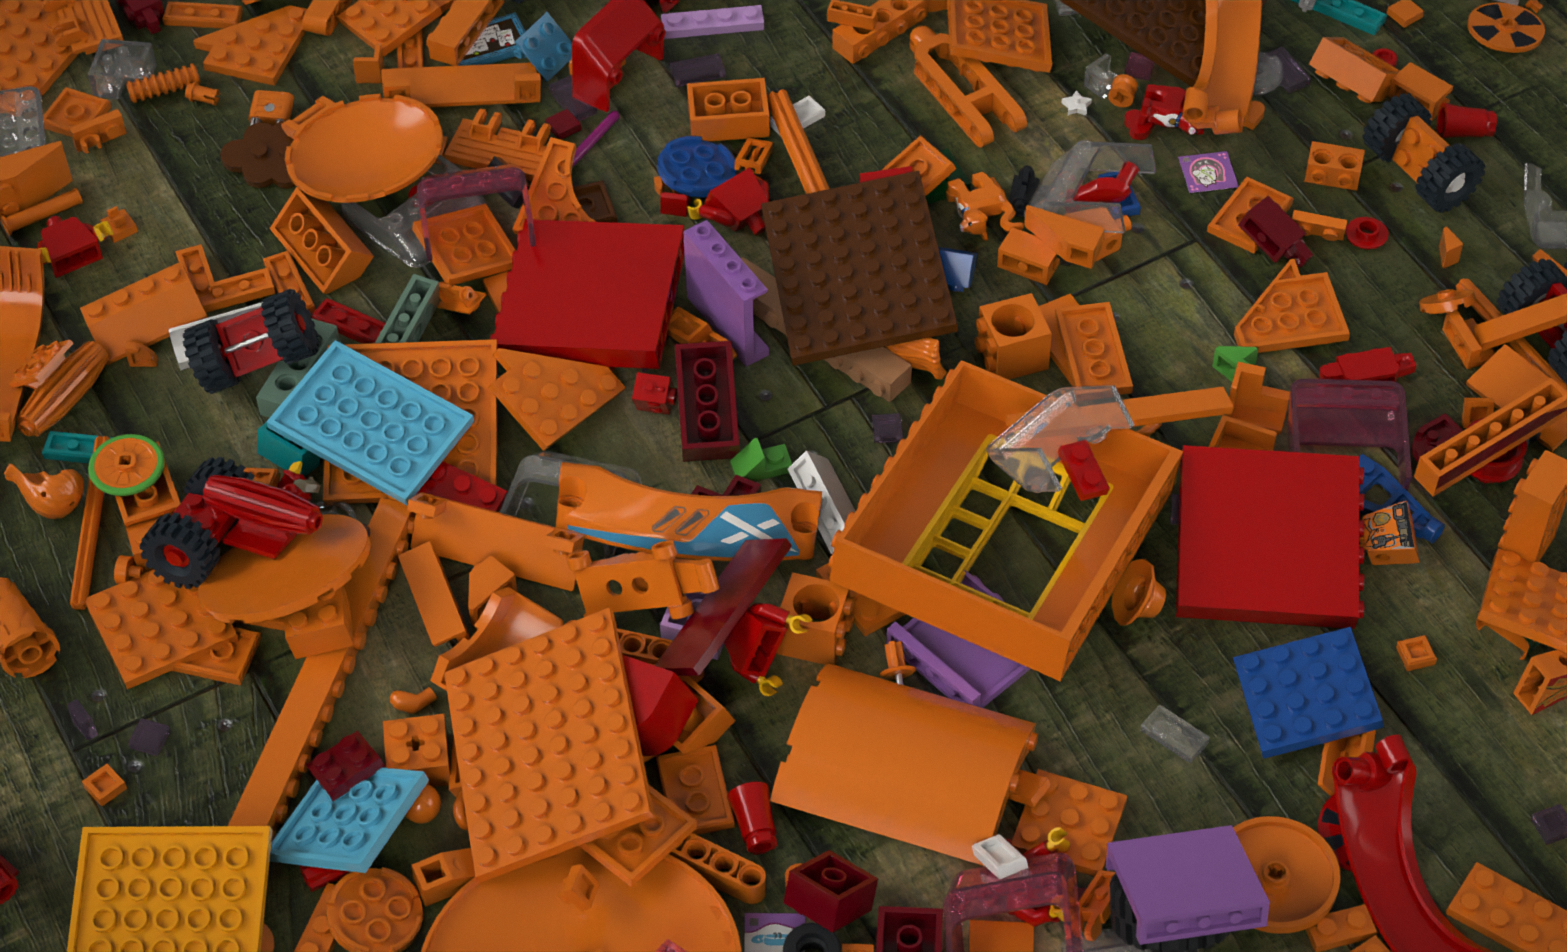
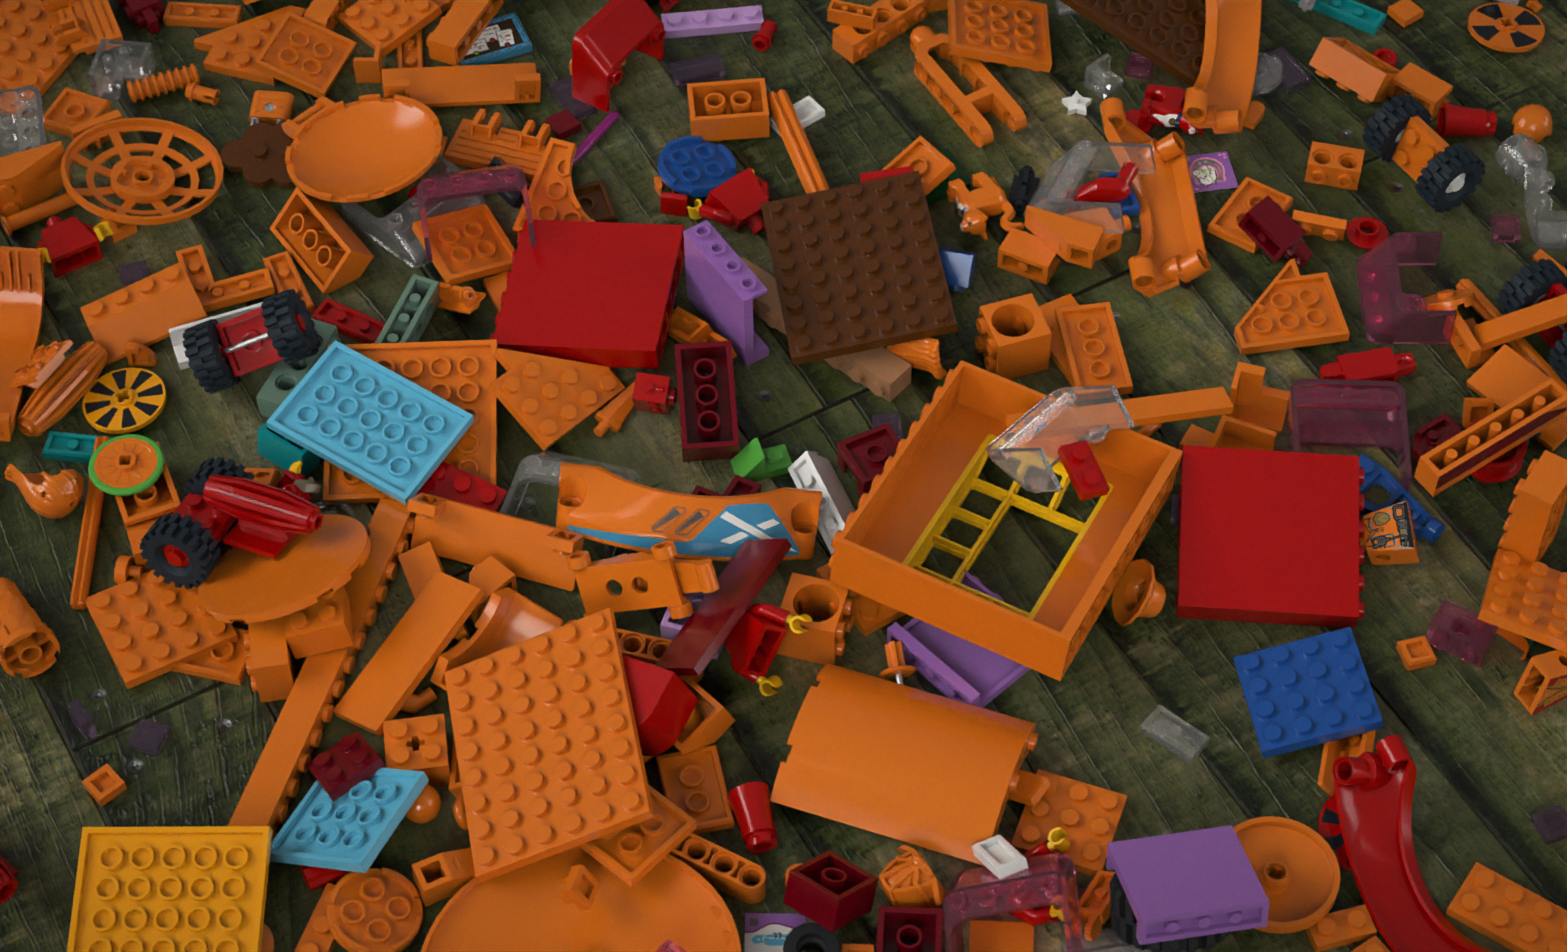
(124, 400): none -> light orange piece
(130, 170): none -> orange dish
(133, 272): none -> tile
(269, 660): none -> orange brick
(304, 55): none -> orange plate
(408, 652): none -> orange tile
(545, 46): dark azure hinge -> none
(615, 412): none -> orange bar
(741, 160): orange tile -> none
(762, 40): none -> red pin
(867, 454): none -> dark red panel
(911, 881): none -> orange piece
(1123, 90): orange wheel -> none
(1168, 216): none -> orange panel
(1196, 437): none -> orange tile
(1227, 357): bright green slope -> none
(1385, 310): none -> clear pink windscreen
(1450, 248): orange slope -> none
(1451, 623): none -> clear pink brick
(1505, 228): none -> clear pink tile
(1516, 152): none -> clear piece
(1533, 121): none -> orange hair

